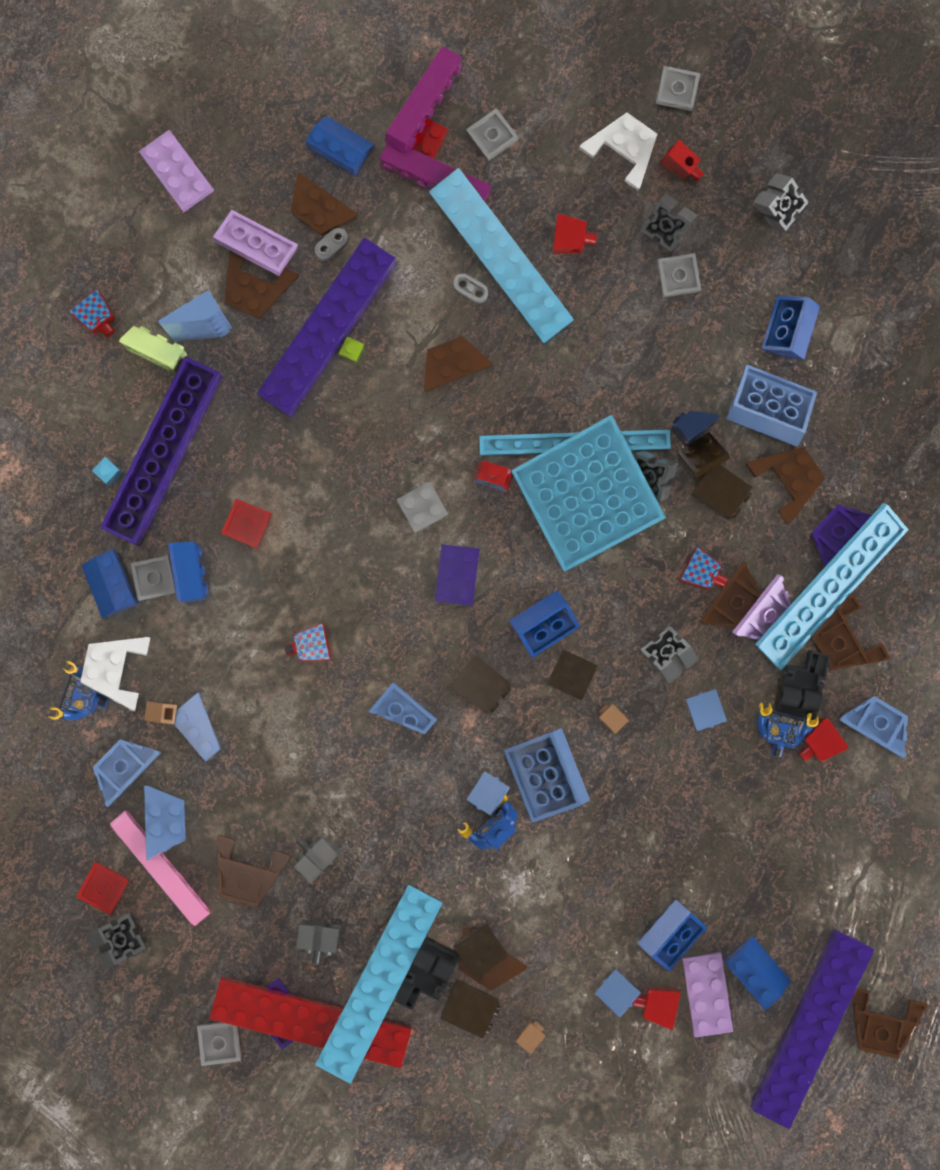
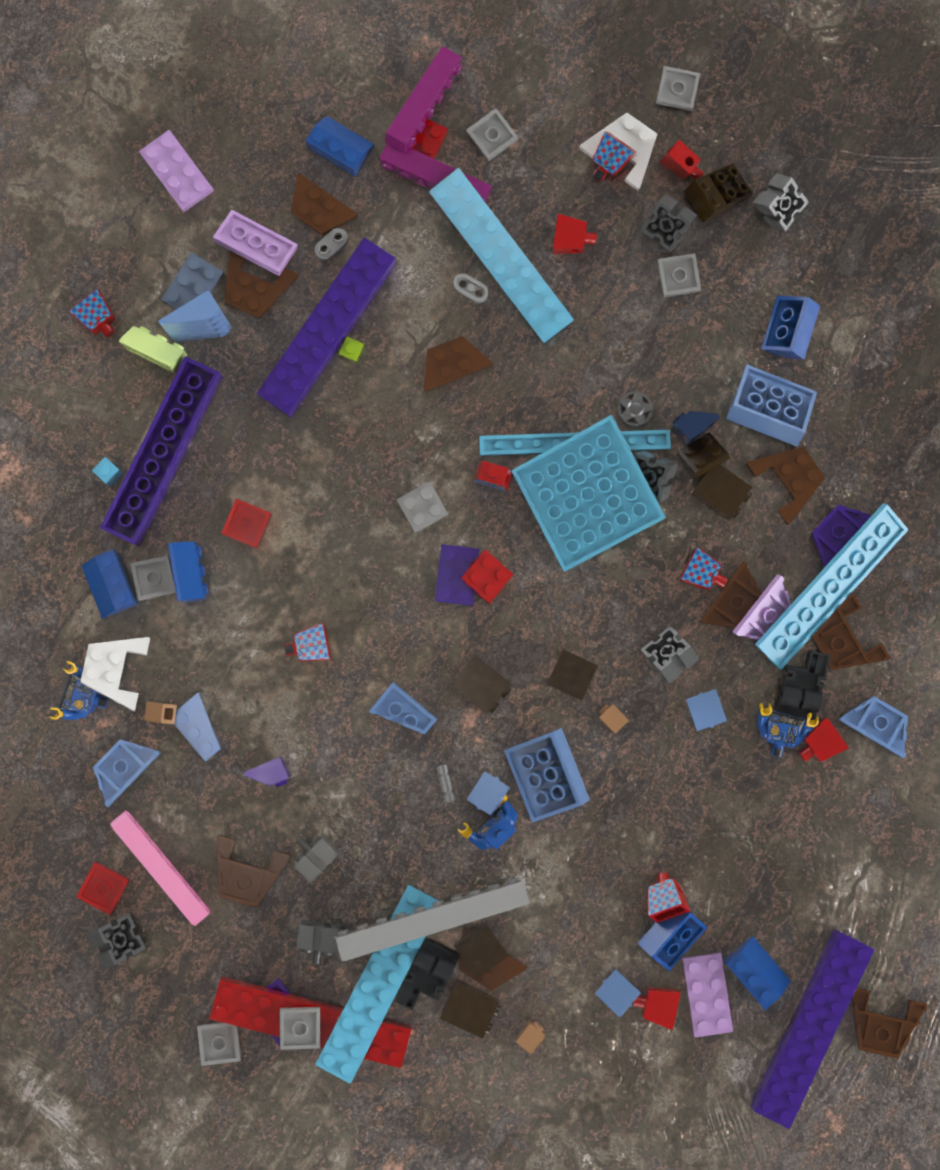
(163, 821): medium blue wing -> none
(191, 281): none -> sand blue plate
(270, 773): none -> slope
(299, 1028): none -> light grey plate
(430, 920): none -> light grey brick
(445, 783): none -> light grey axle
(486, 576): none -> red plate
(544, 623): blue slope -> none
(611, 155): none -> torso
(635, 409): none -> flat silver wheel
(666, 899): none -> torso
(717, 192): none -> dark brown slope

